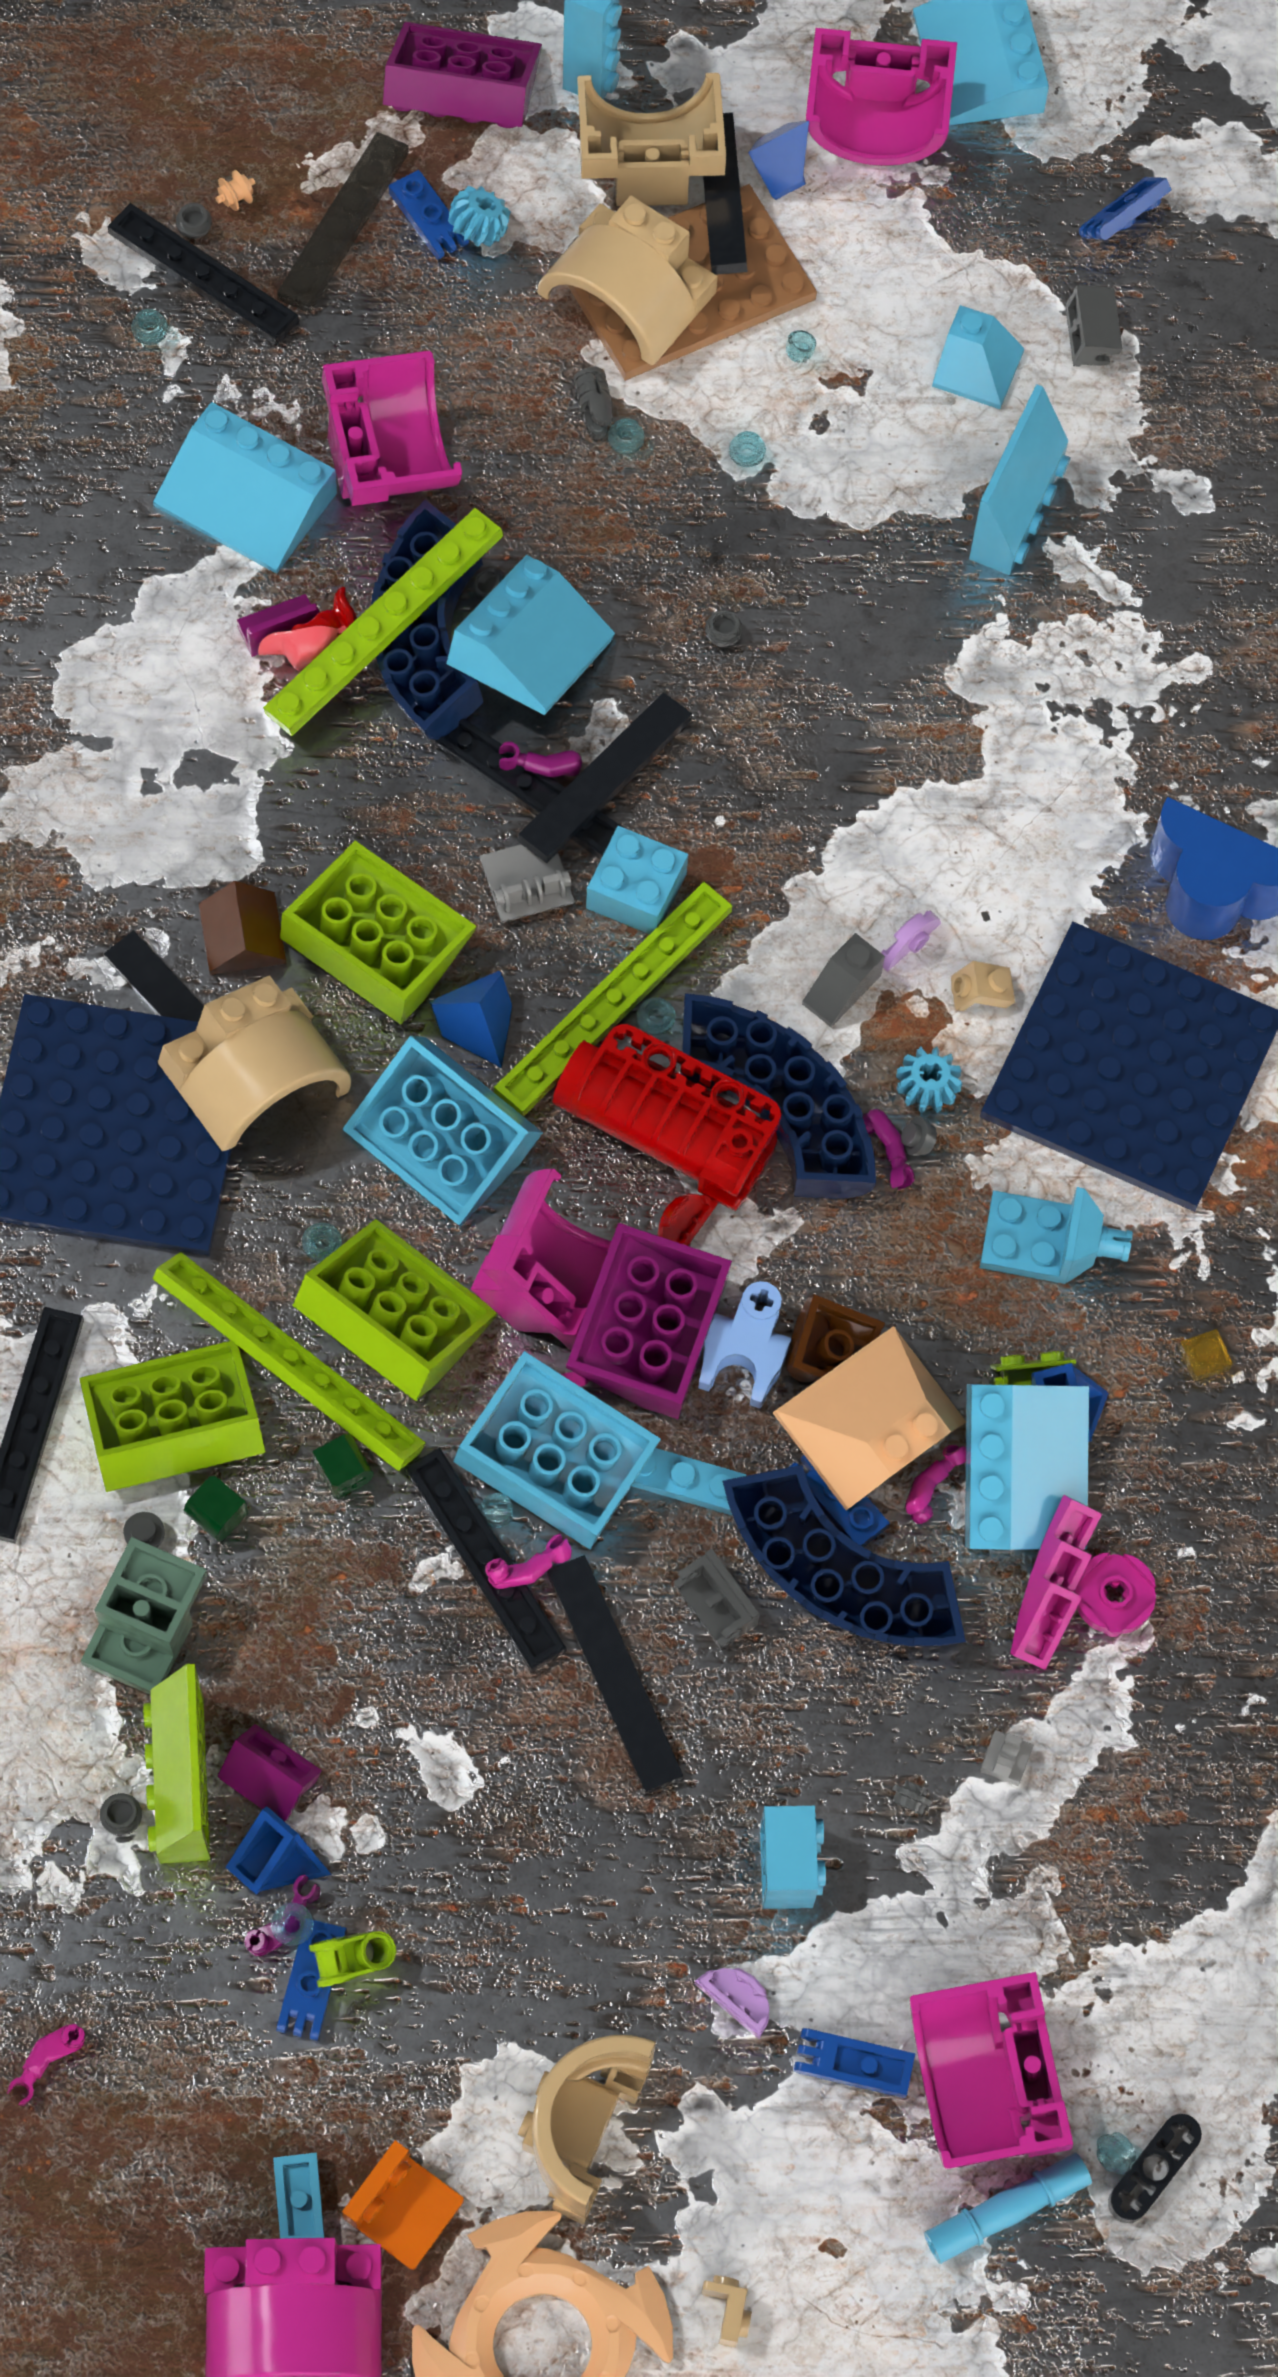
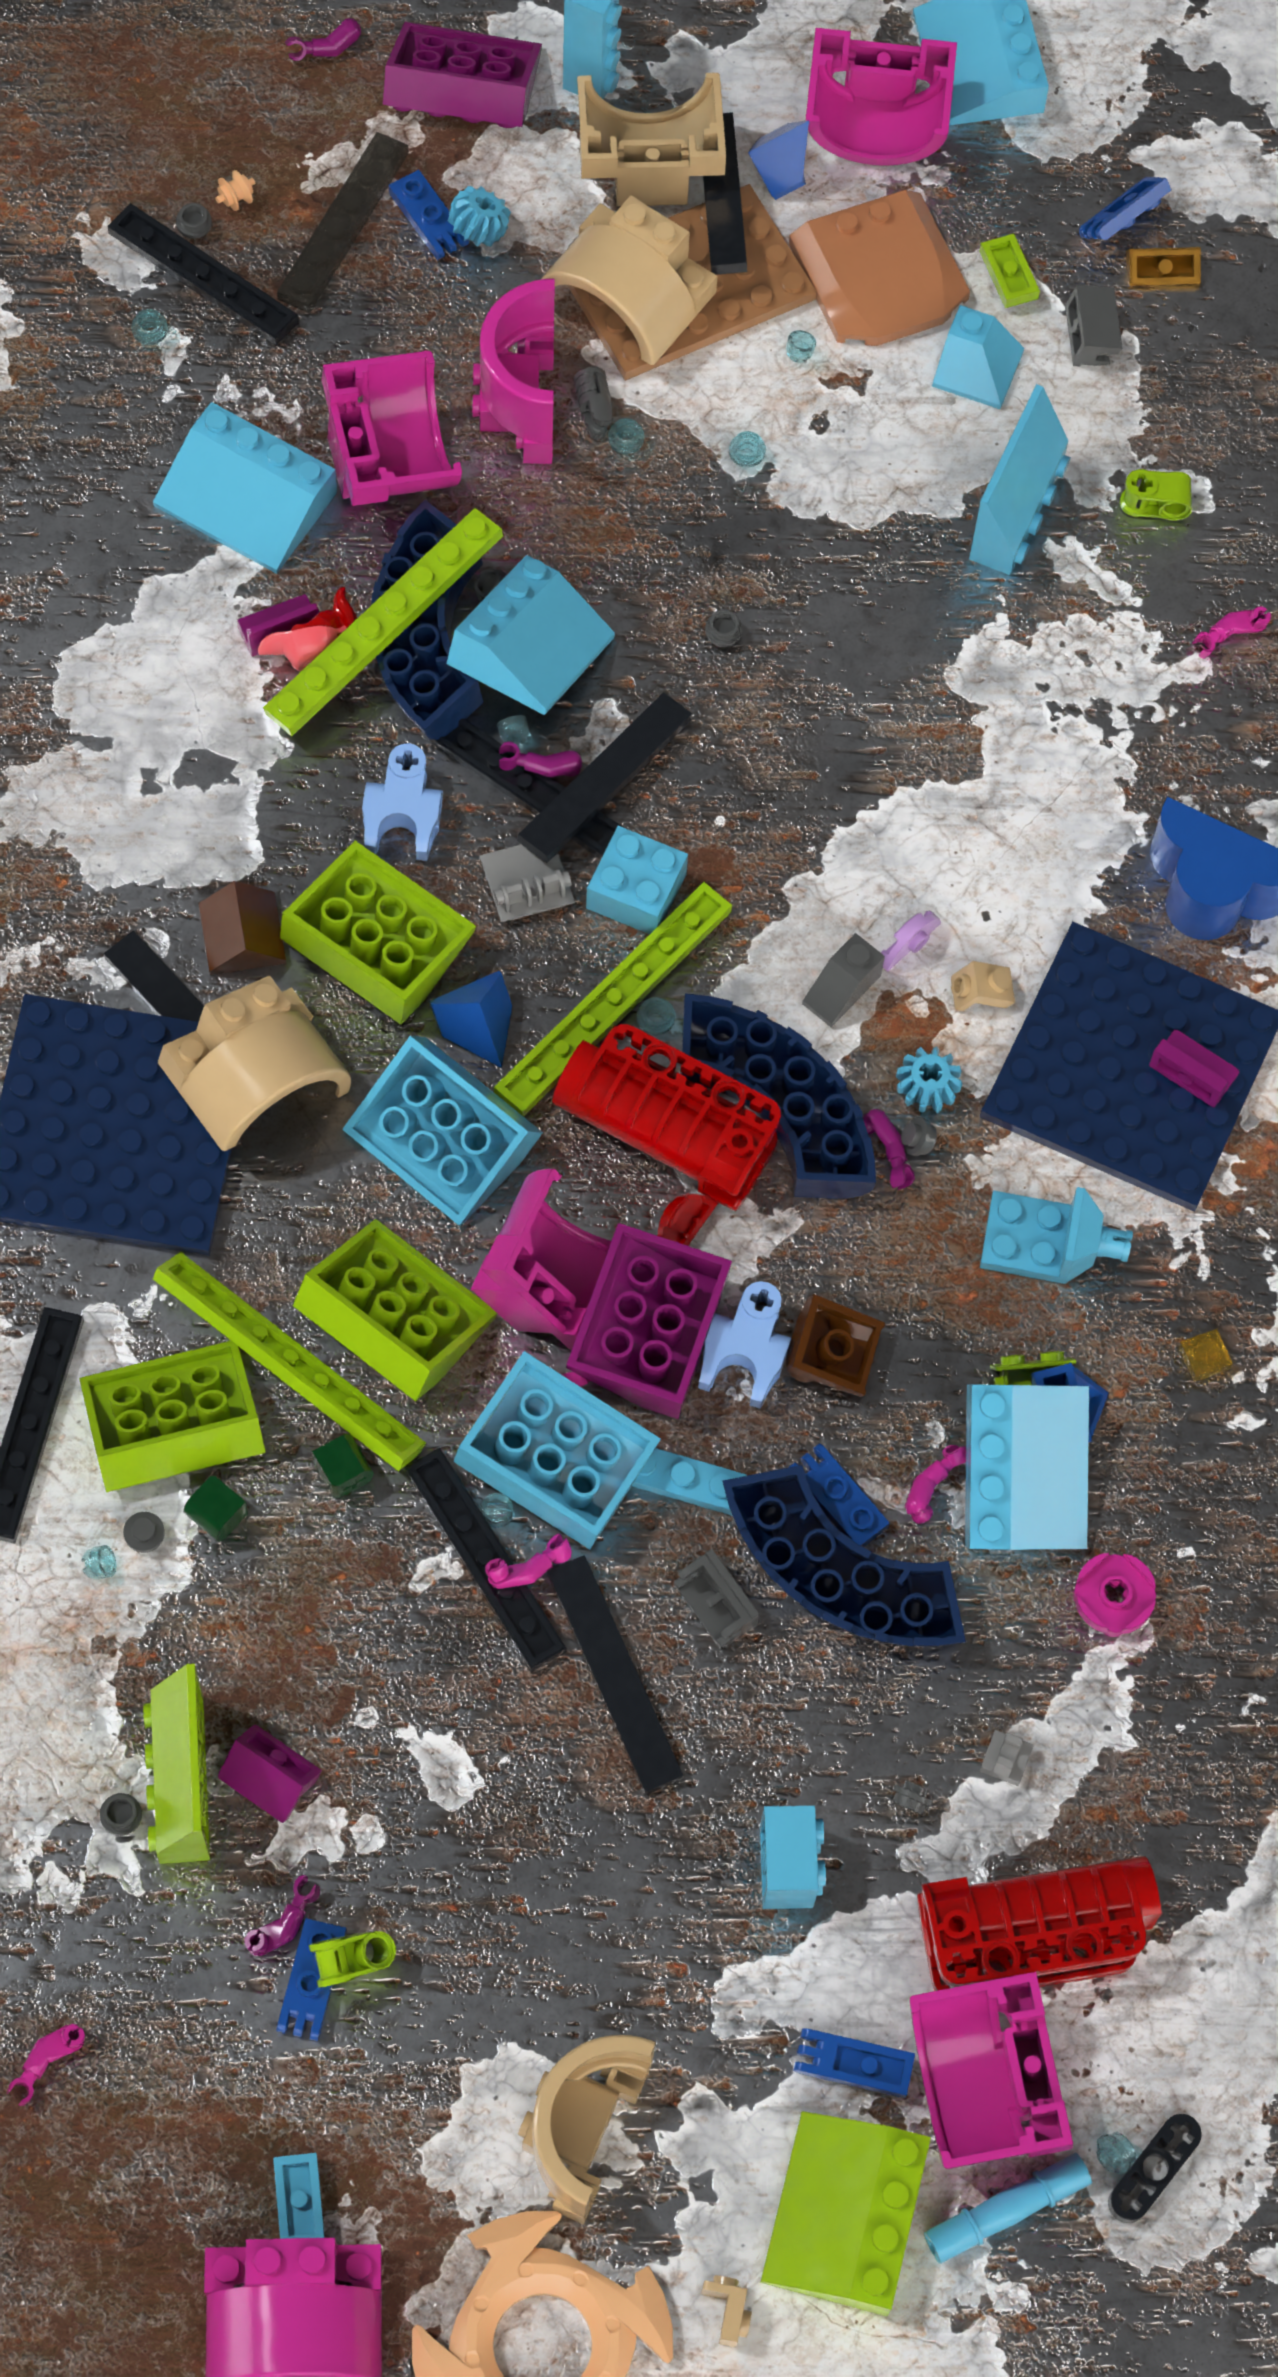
(99, 1562): none -> clear light blue hinge
(143, 1616): sand green bracket -> none
(273, 1855): blue slope -> none
(305, 1924): clear light blue plate -> none
(320, 1231): clear light blue plate -> none
(332, 45): none -> magenta arm
(402, 2206): orange bracket -> none
(403, 802): none -> light blue piece
(510, 380): none -> dark pink piece
(514, 728): none -> clear light blue hinge
(739, 1996): lavender plate -> none
(846, 2211): none -> lime slope
(869, 1417): light nougat slope -> none
(880, 269): none -> nougat wedge
(1009, 270): none -> lime plate
(1037, 1917): none -> red piece
(1052, 1582): dark pink slope -> none
(1161, 495): none -> lime piece
(1164, 266): none -> pearl gold slope
(1193, 1067): none -> magenta panel
(1233, 623): none -> dark pink arm

